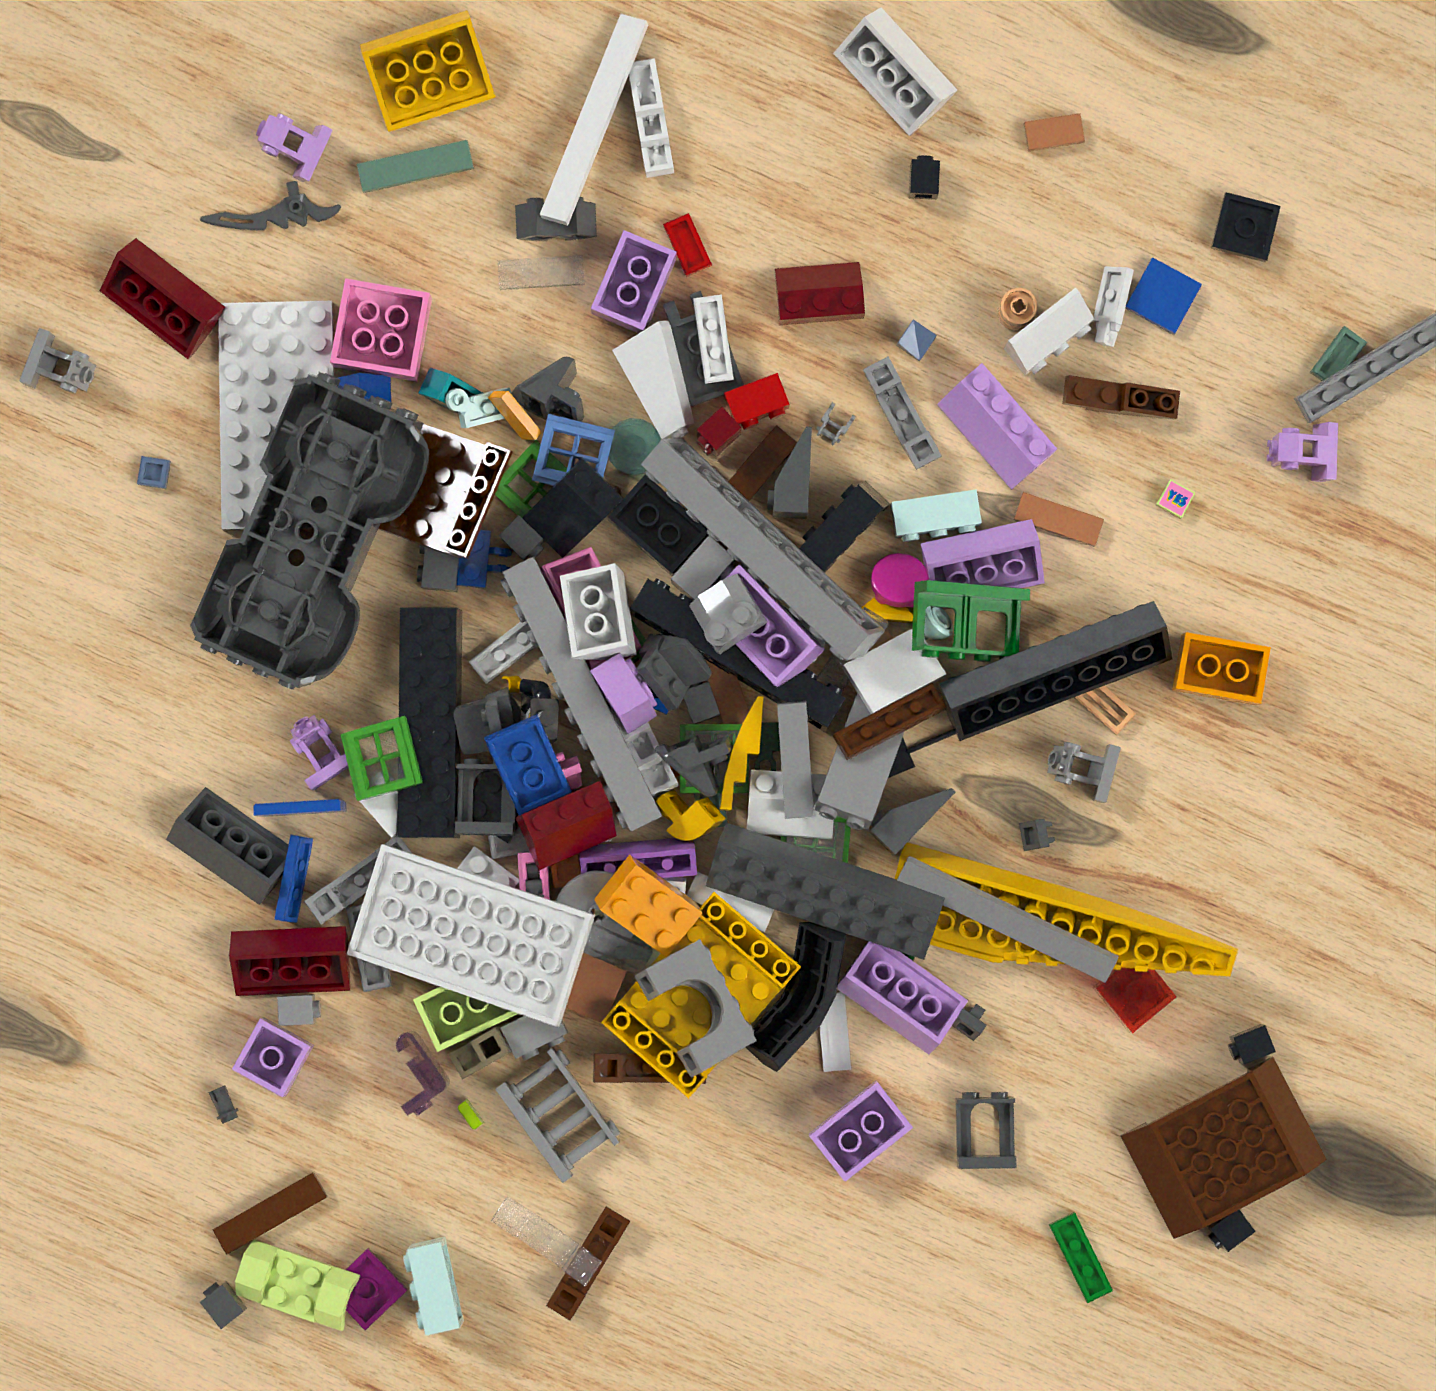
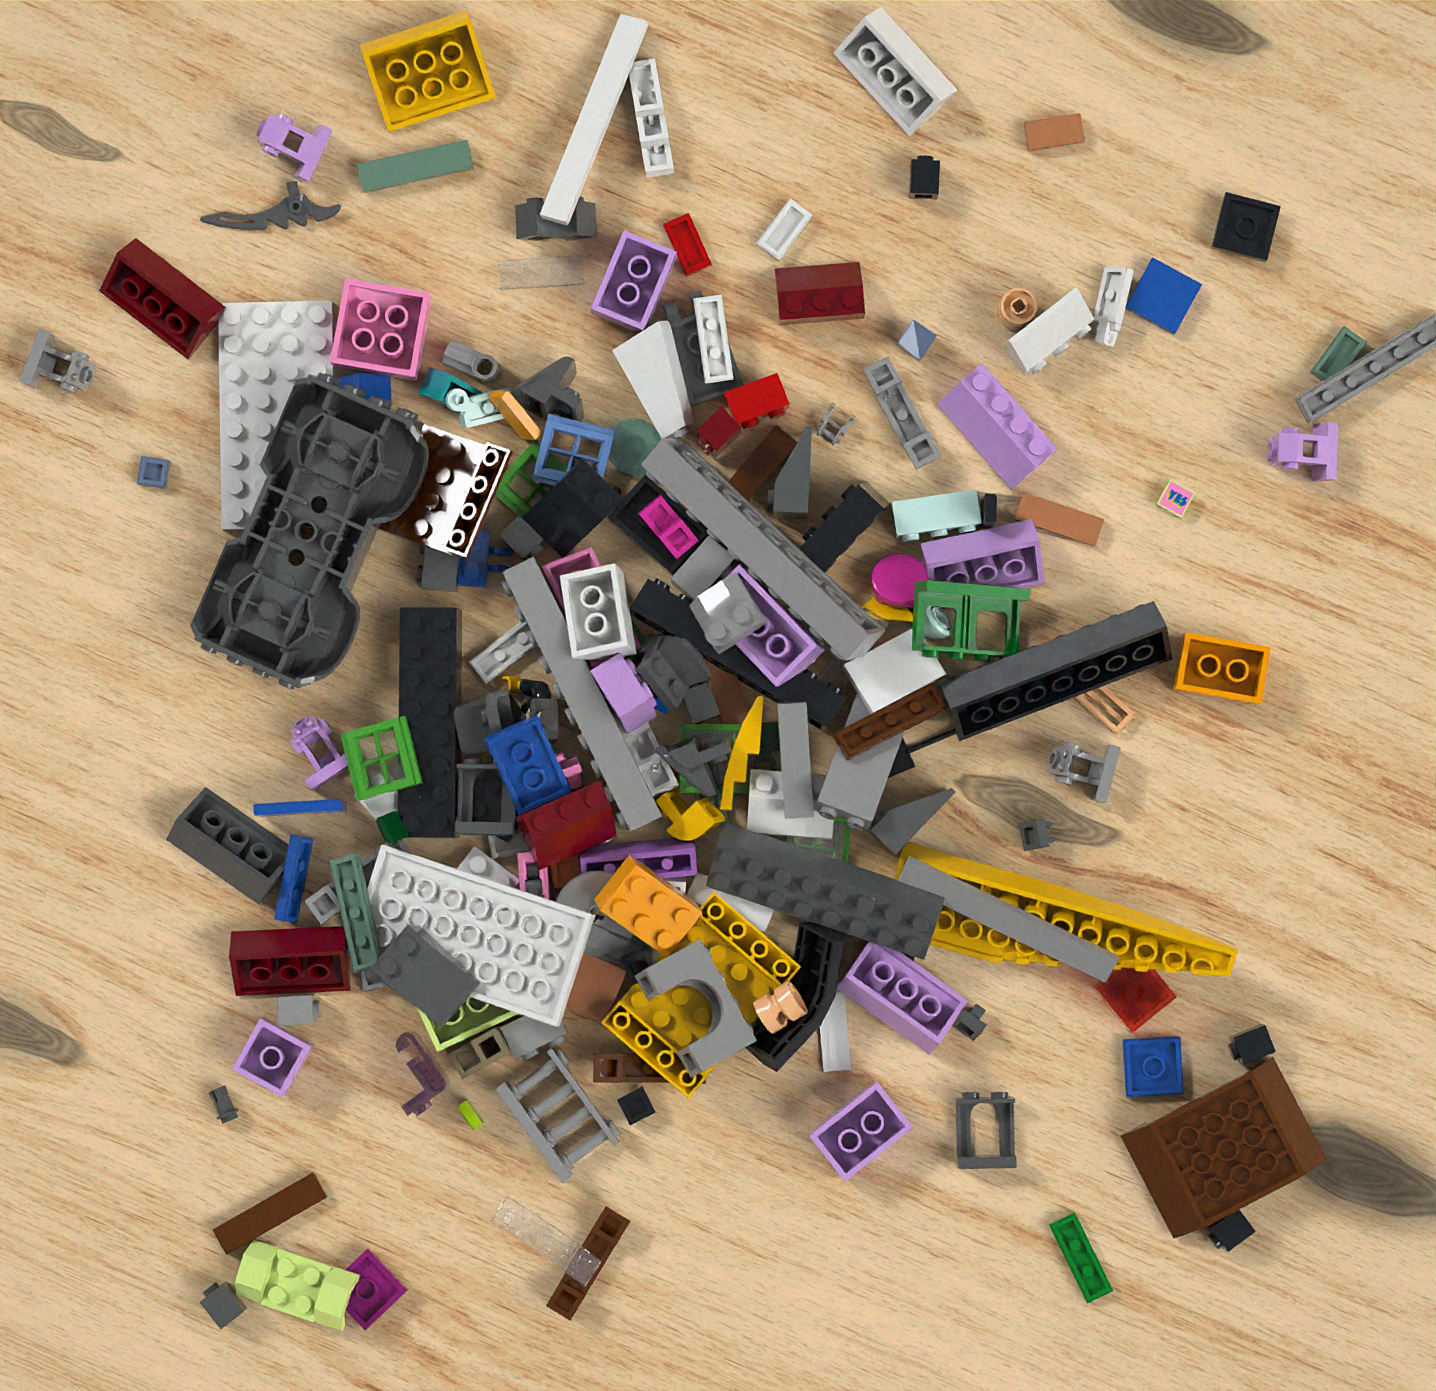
(356, 911): none -> sand green tile
(391, 828): none -> dark green slope
(425, 974): none -> dark grey slope
(433, 1286): light aqua brick -> none
(469, 361): none -> light grey piece
(636, 962): none -> black plate
(636, 1105): none -> black plate
(668, 527): none -> dark pink slope
(778, 1008): none -> light nougat wheel
(784, 230): none -> white tile
(988, 510): none -> black tile
(1121, 398): reddish brown slope -> none
(1152, 1066): none -> blue tile

